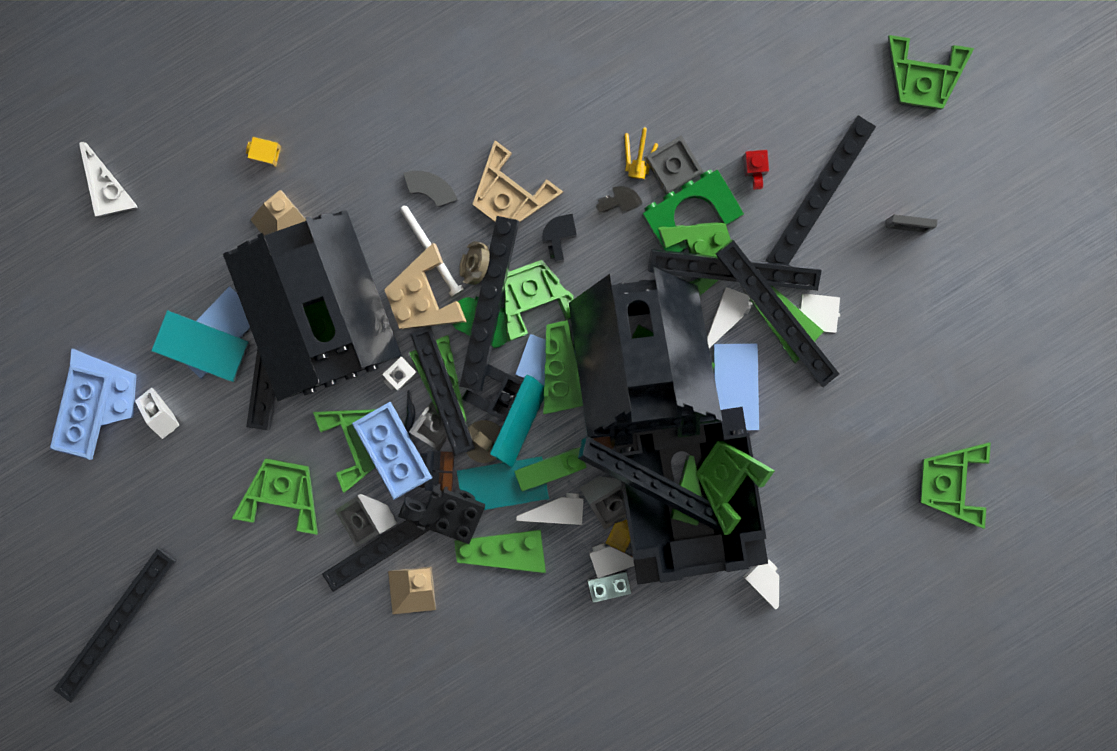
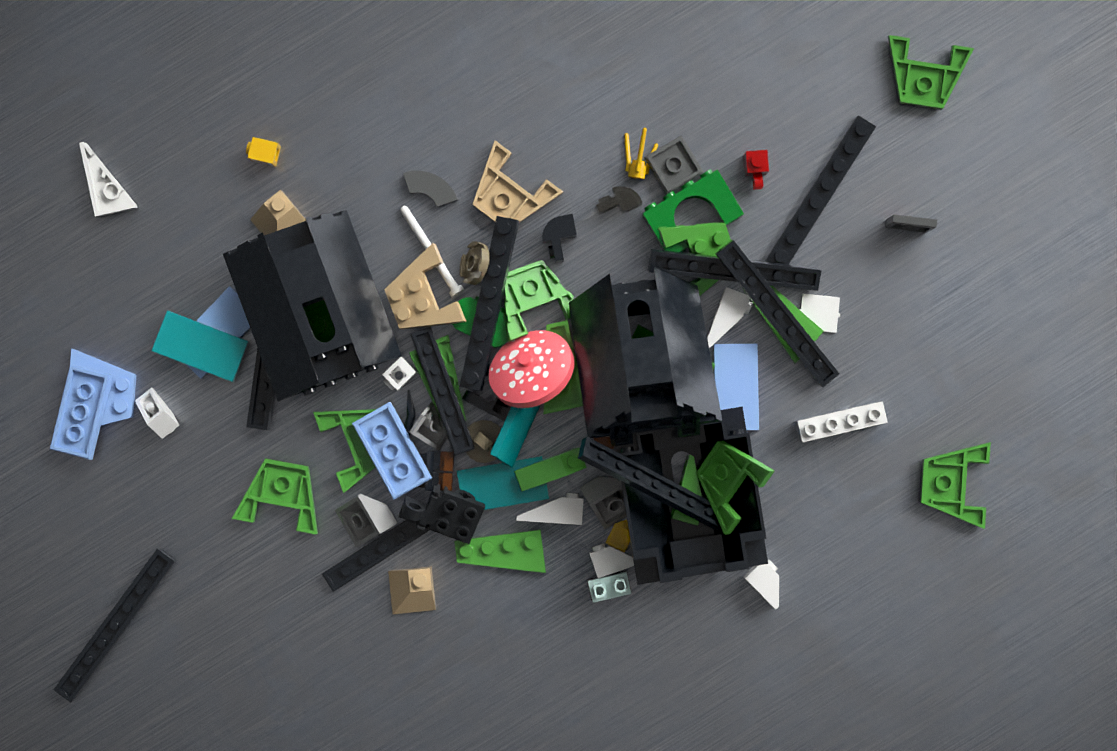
(531, 369): none -> coral dish
(841, 421): none -> white brick

